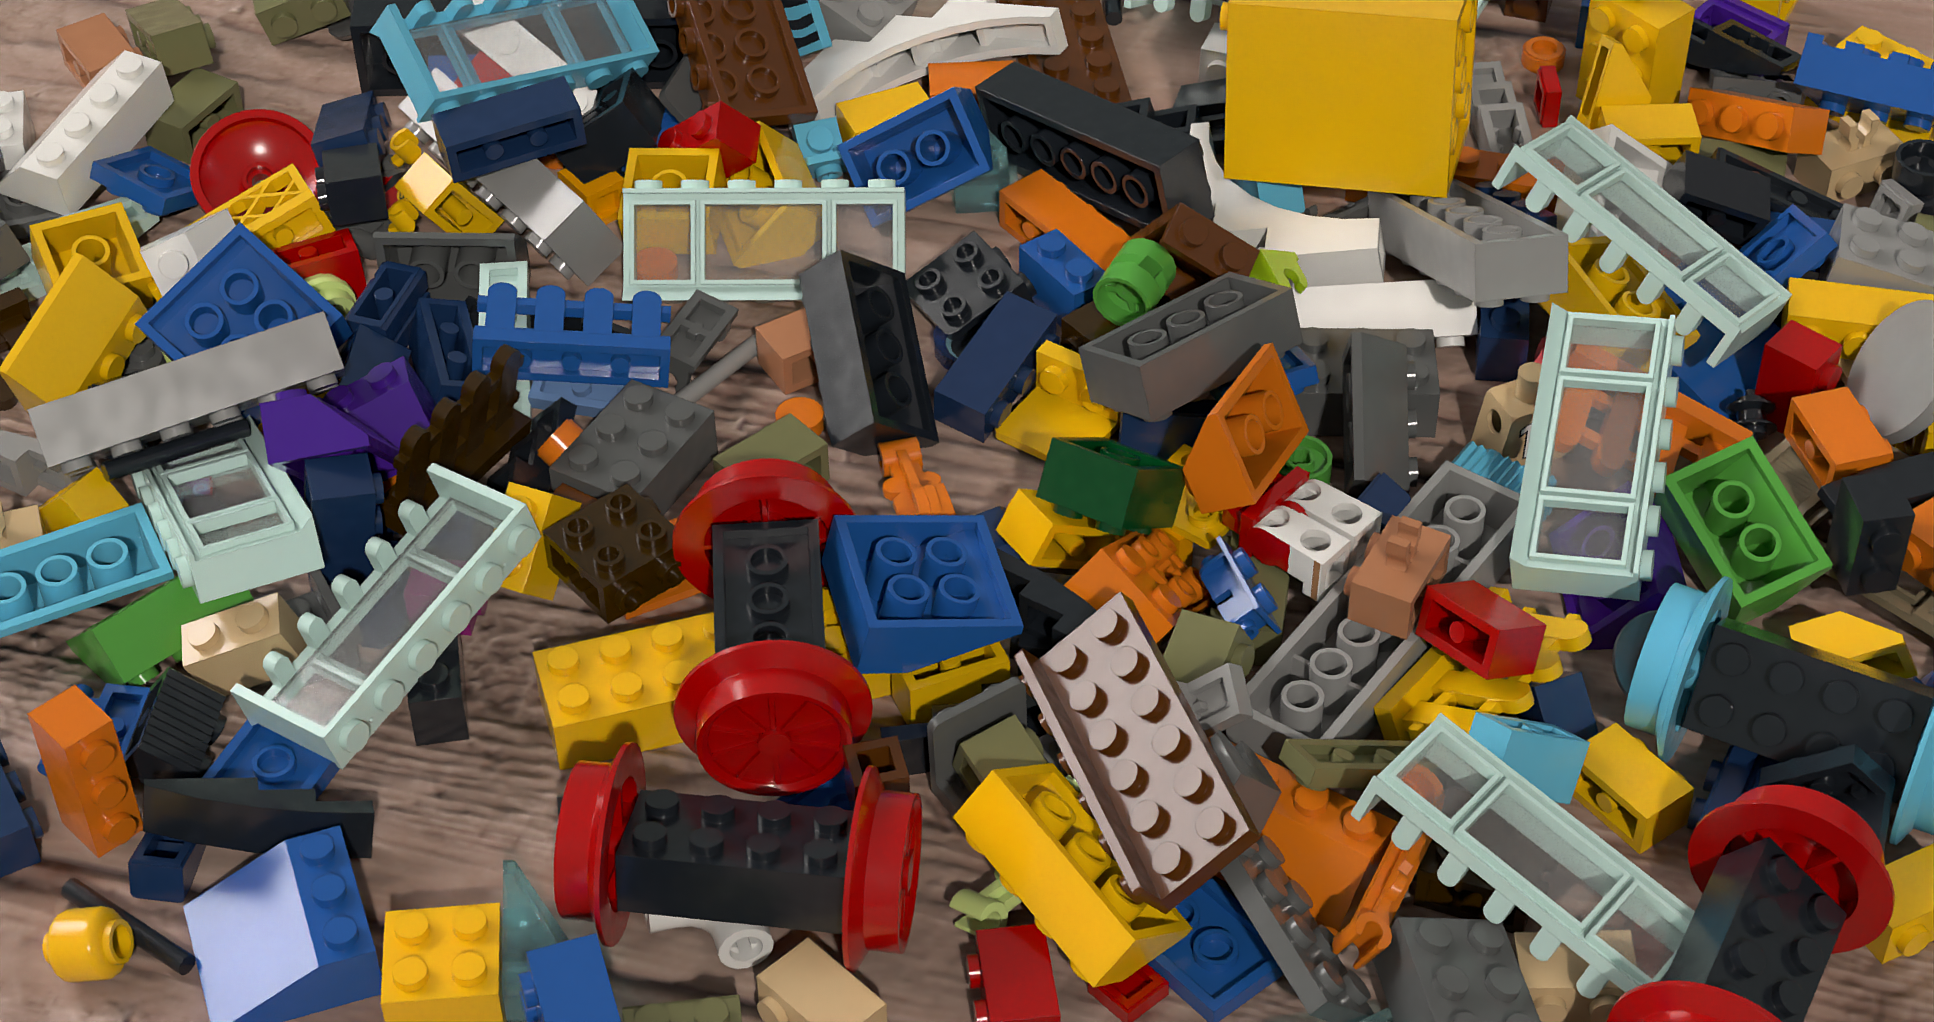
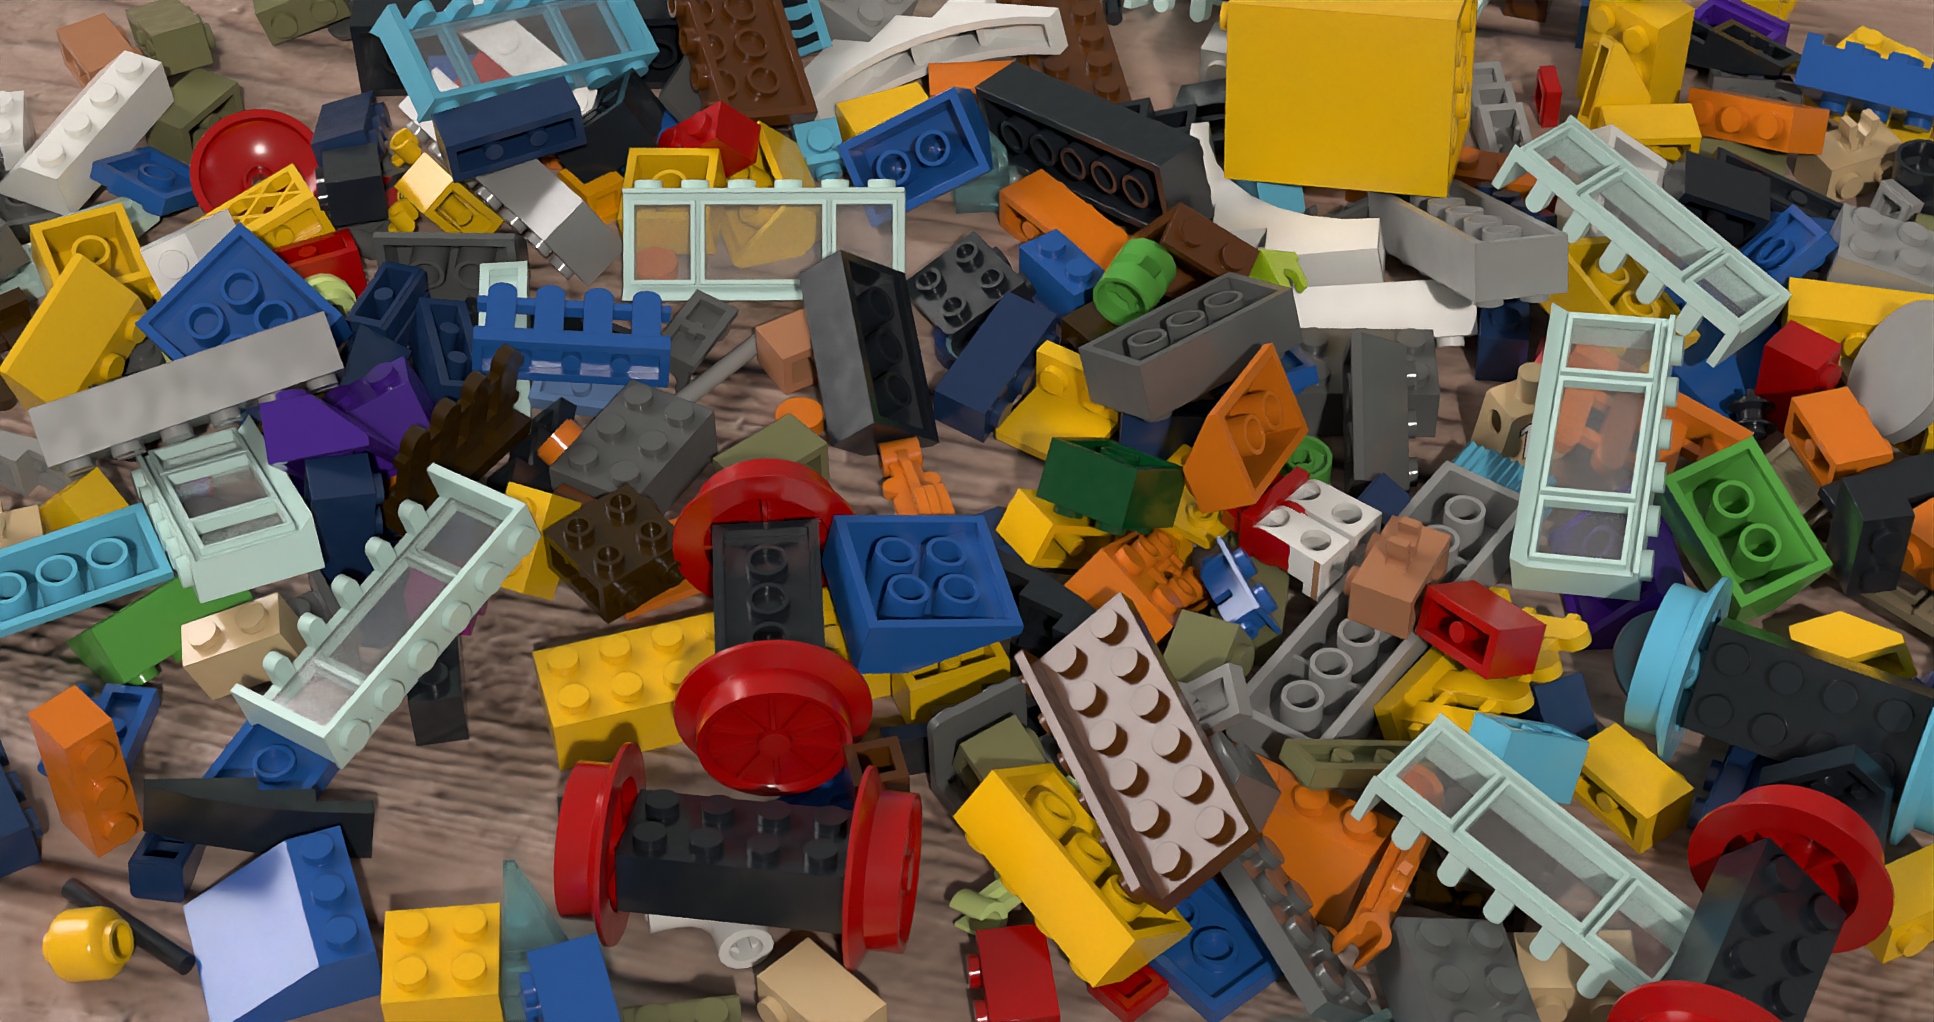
(174, 449): black bar -> none
(175, 729): black brick -> none
(1543, 52): orange tile -> none

